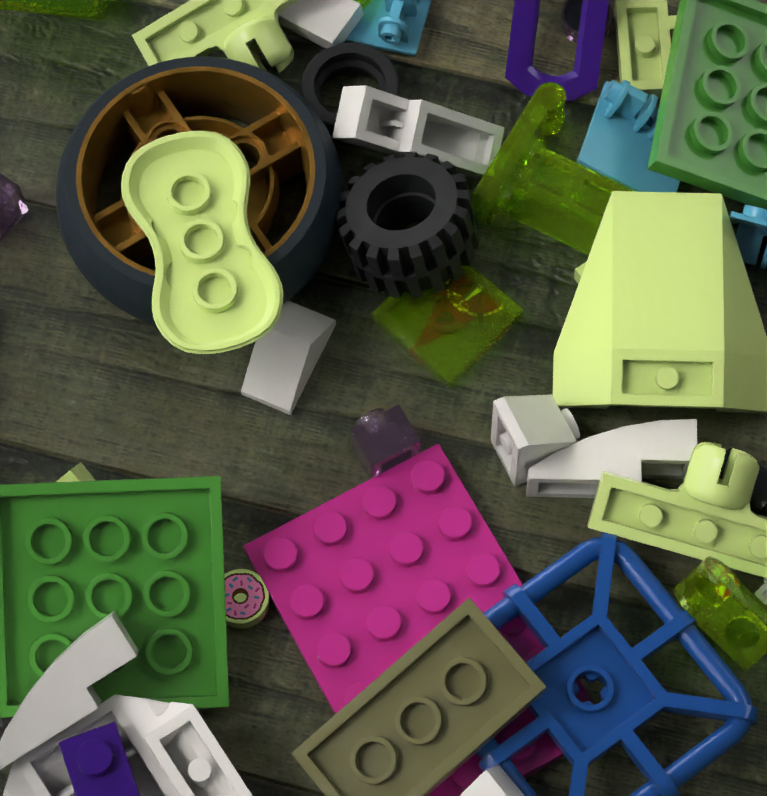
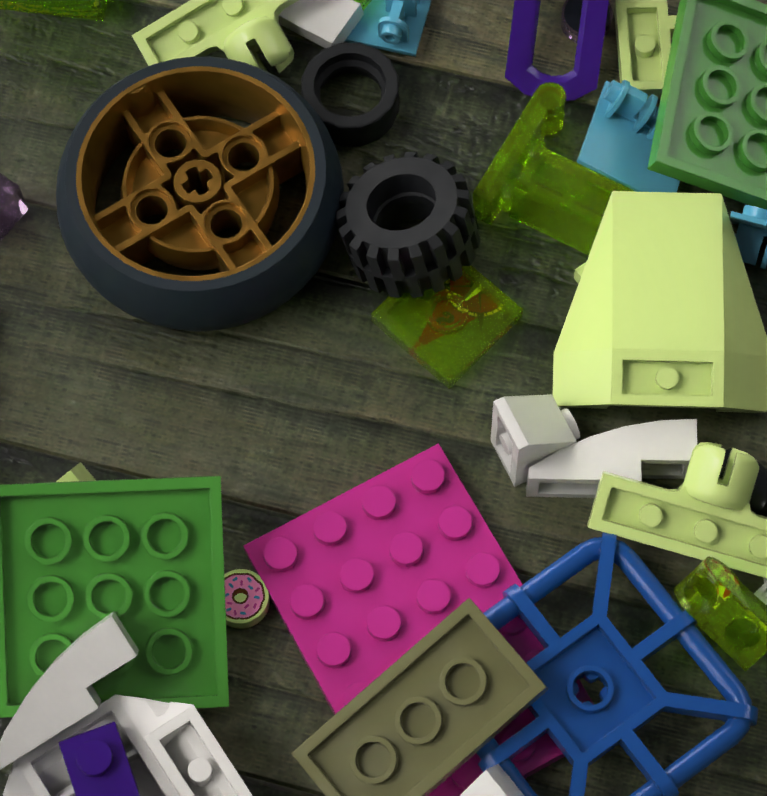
(210, 276): yellowish green plate -> none
(286, 357): white slope -> none
(384, 440): clear purple plate -> none
(401, 125): white slope -> none

